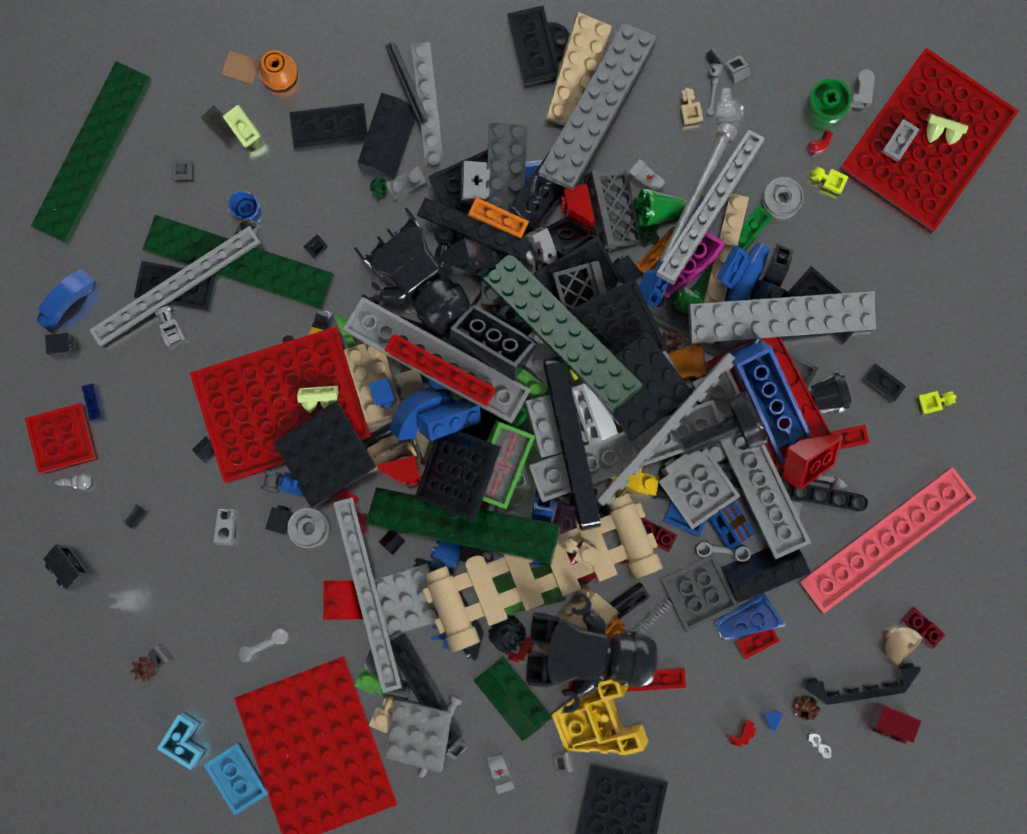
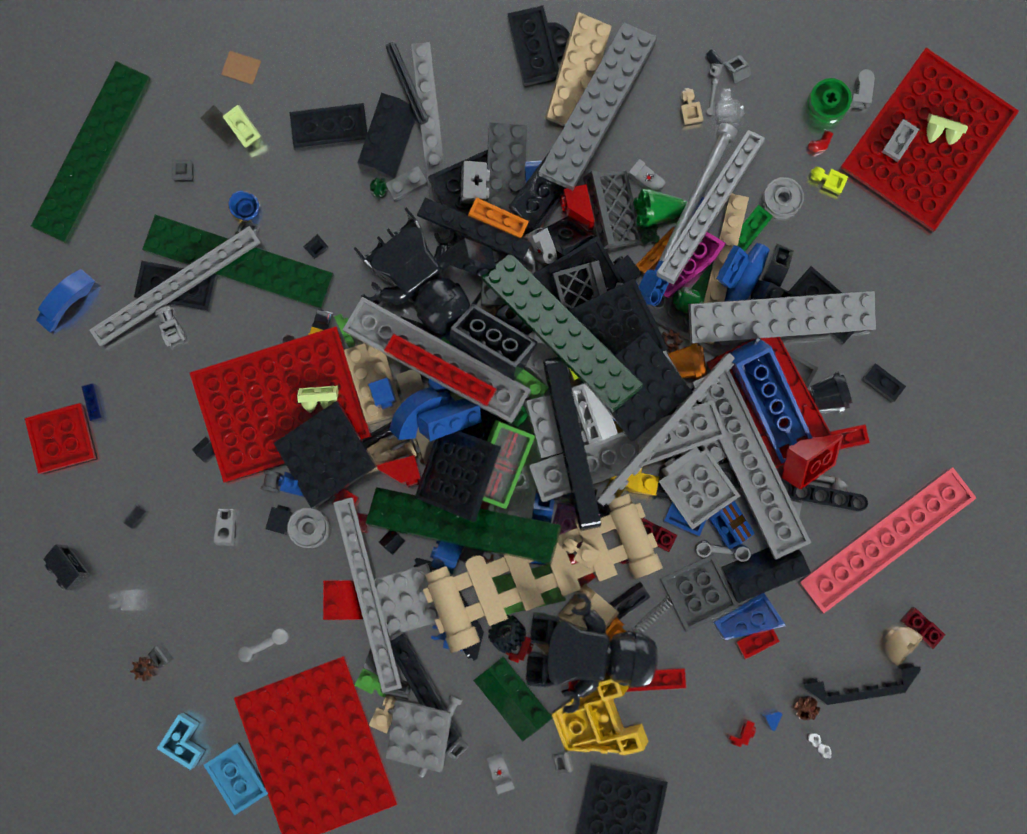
(60, 344): black brick -> none
(82, 482): light grey bar -> none
(281, 76): orange piece -> none
(744, 421): black piece -> none
(890, 721): dark red brick -> none
(932, 402): neon yellow plate -> none

